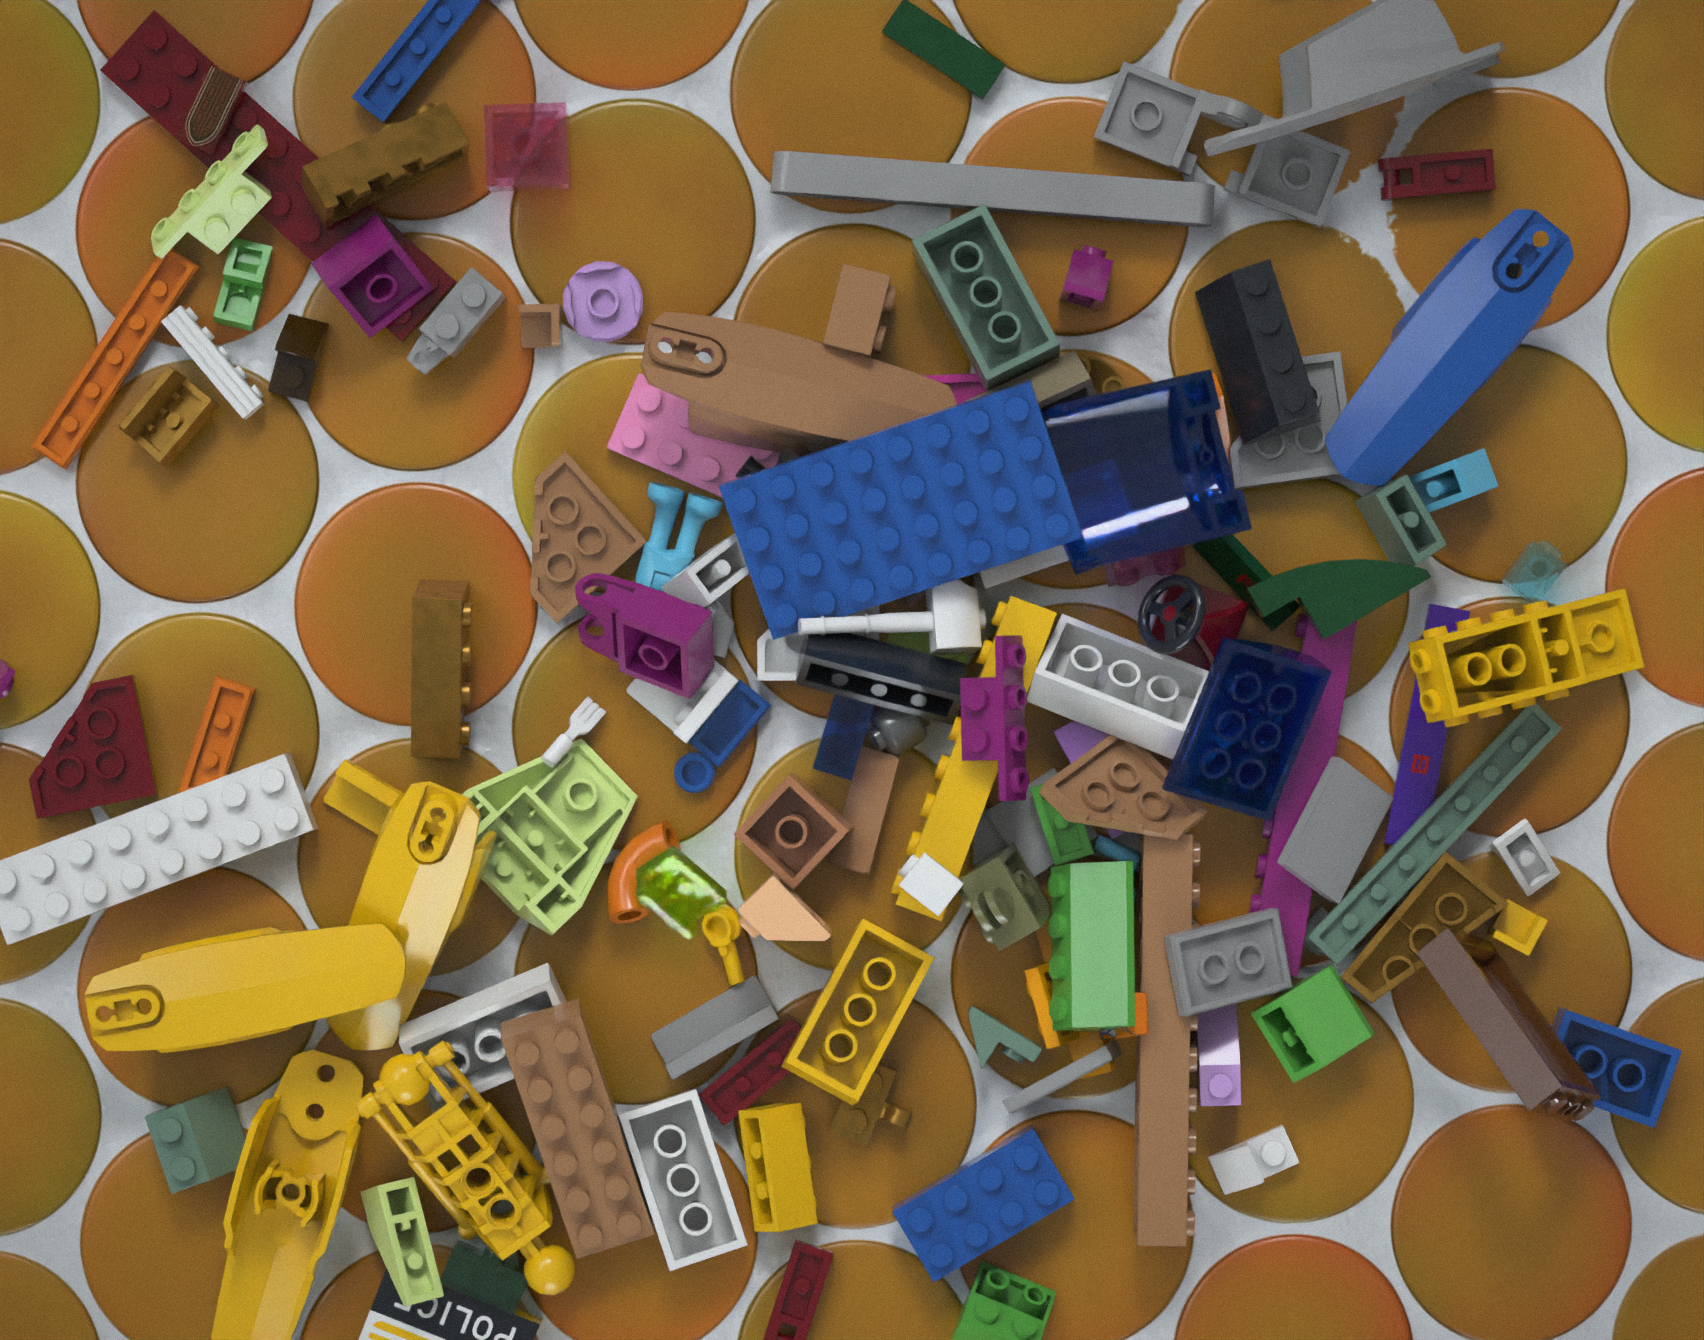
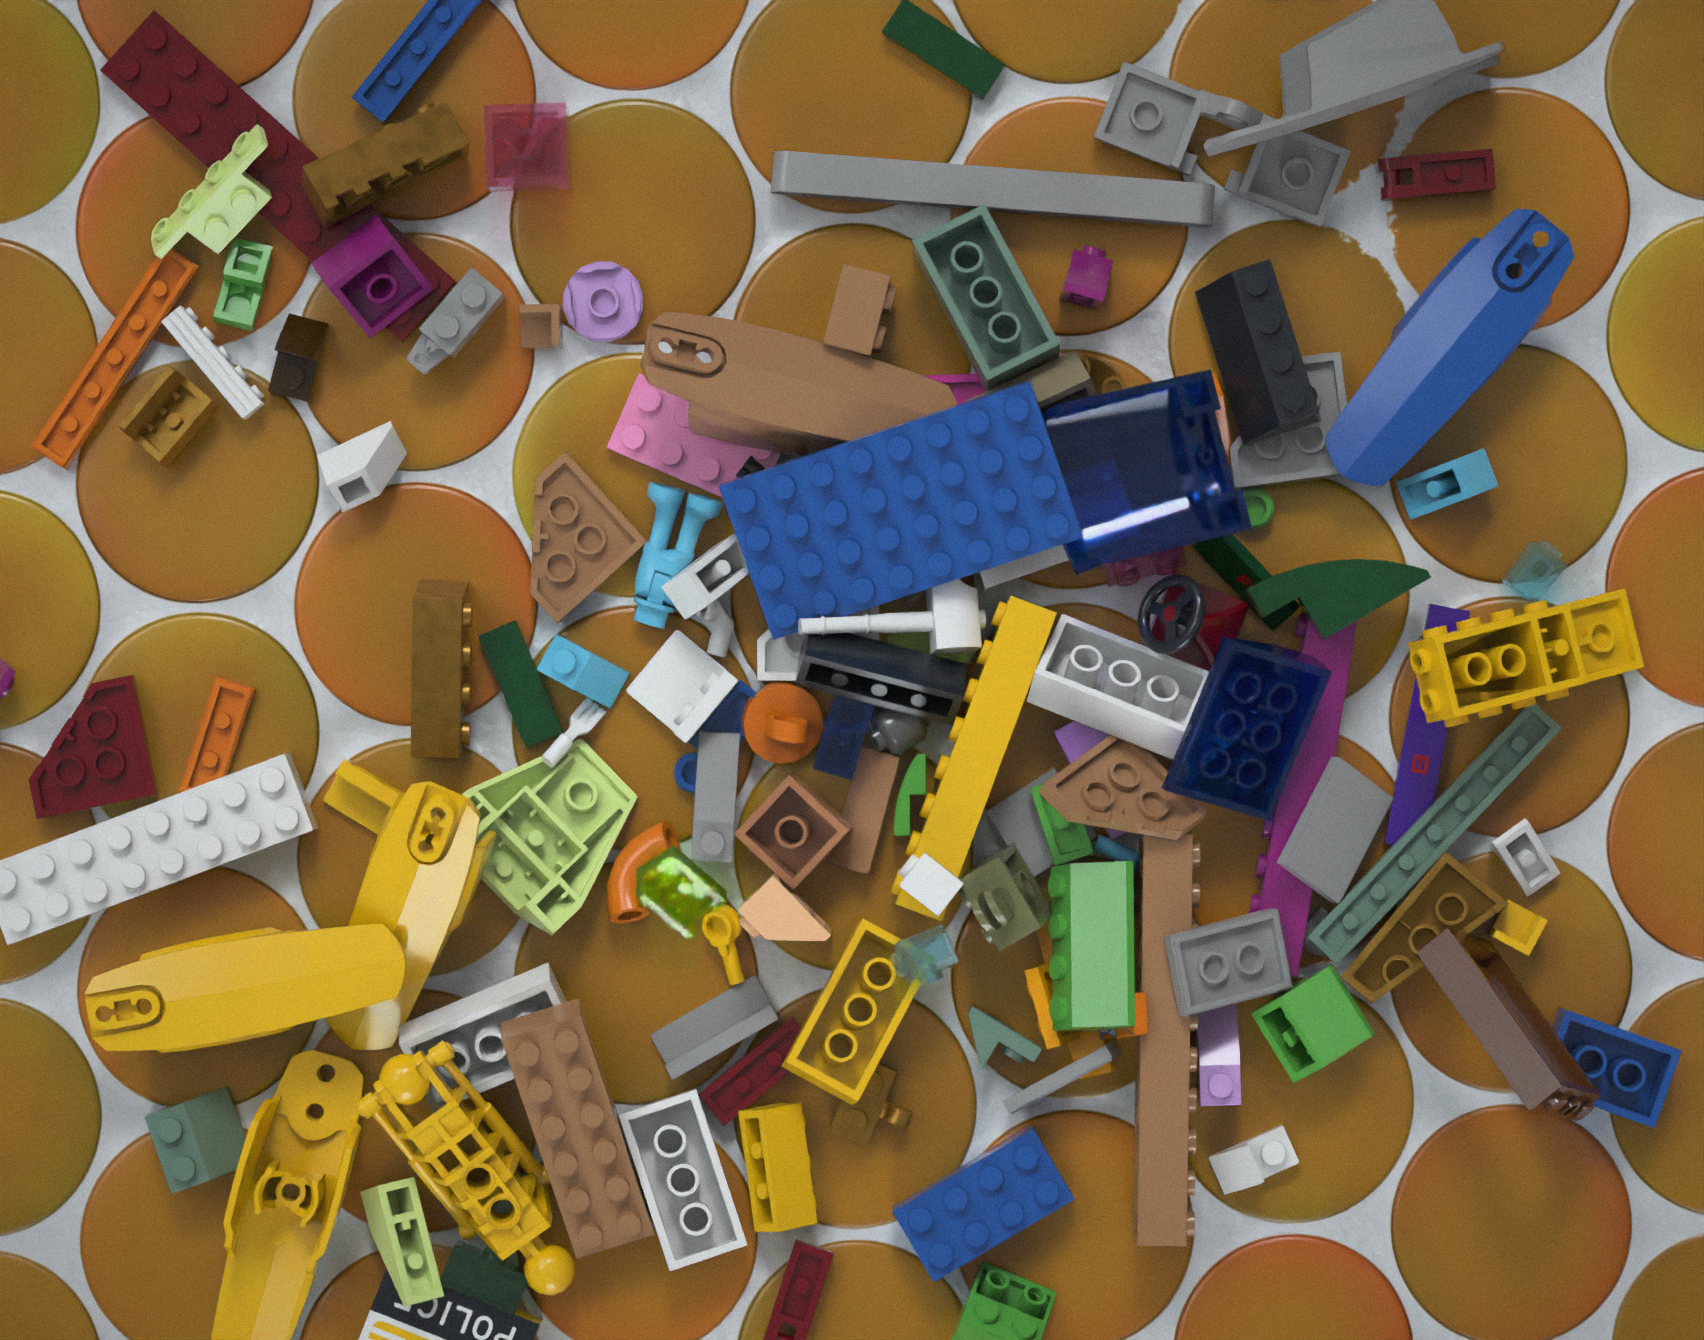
(211, 110): tile -> none
(362, 465): none -> white slope
(521, 683): none -> dark green tile
(583, 671): none -> medium azure slope
(648, 633): magenta brick -> none
(715, 796): none -> light grey slope
(782, 722): none -> orange tile
(912, 784): none -> bright green slope
(924, 956): none -> clear light blue brick
(996, 720): magenta bracket -> none
(1259, 506): none -> bright green tile
(1400, 522): sand green brick -> none

